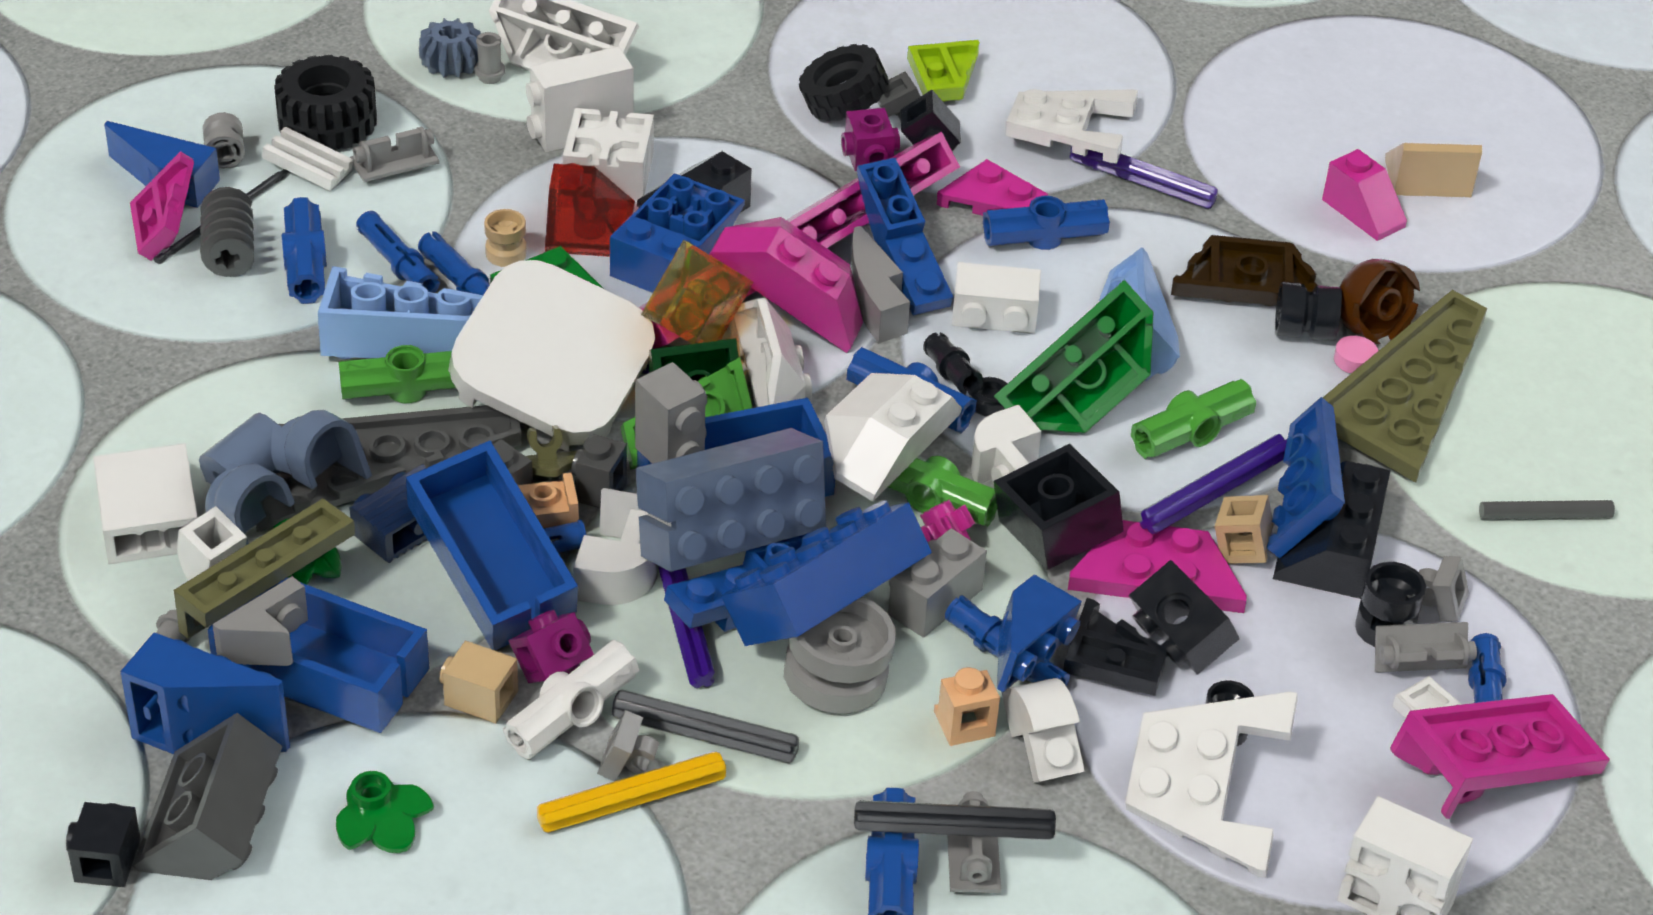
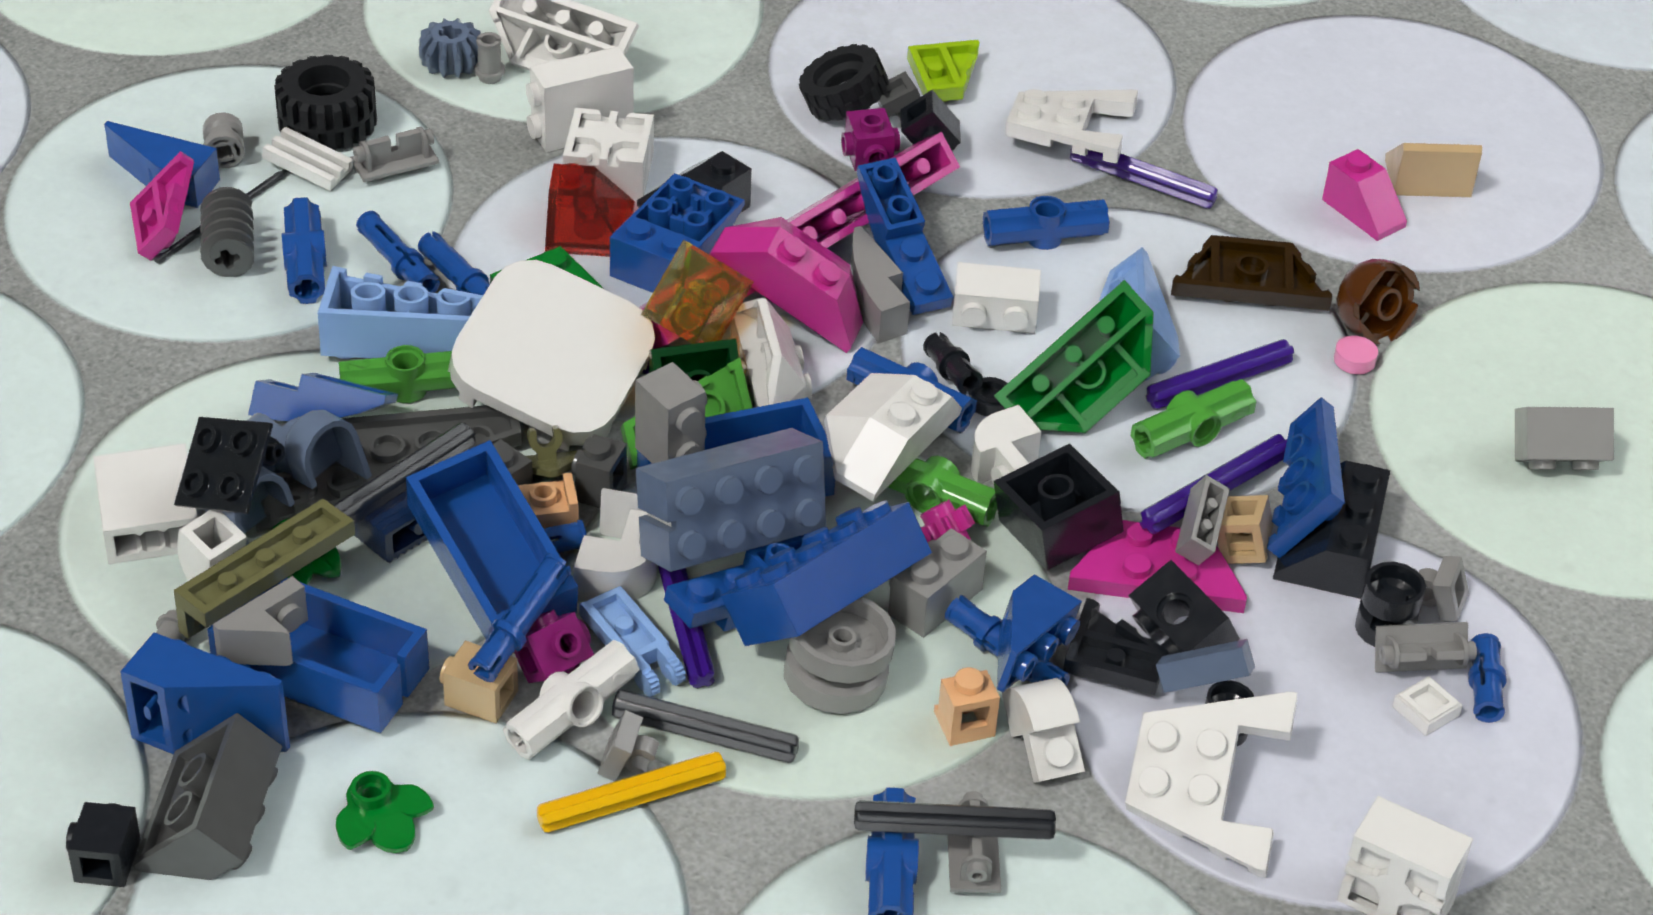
(226, 464): none -> black hinge
(316, 392): none -> slope
(393, 481): none -> black axle
(505, 237): tan wheel -> none
(511, 630): none -> blue pin
(620, 619): none -> light blue hinge
(989, 188): dark pink wing -> none
(1202, 520): none -> light grey piece
(1205, 666): none -> sand blue piece
(1221, 372): none -> dark purple axle
(1307, 311): black wheel -> none
(1403, 390): olive wing -> none
(1497, 745): dark pink plate -> none
(1546, 509): dark grey bar -> none
(1564, 434): none -> light grey brick

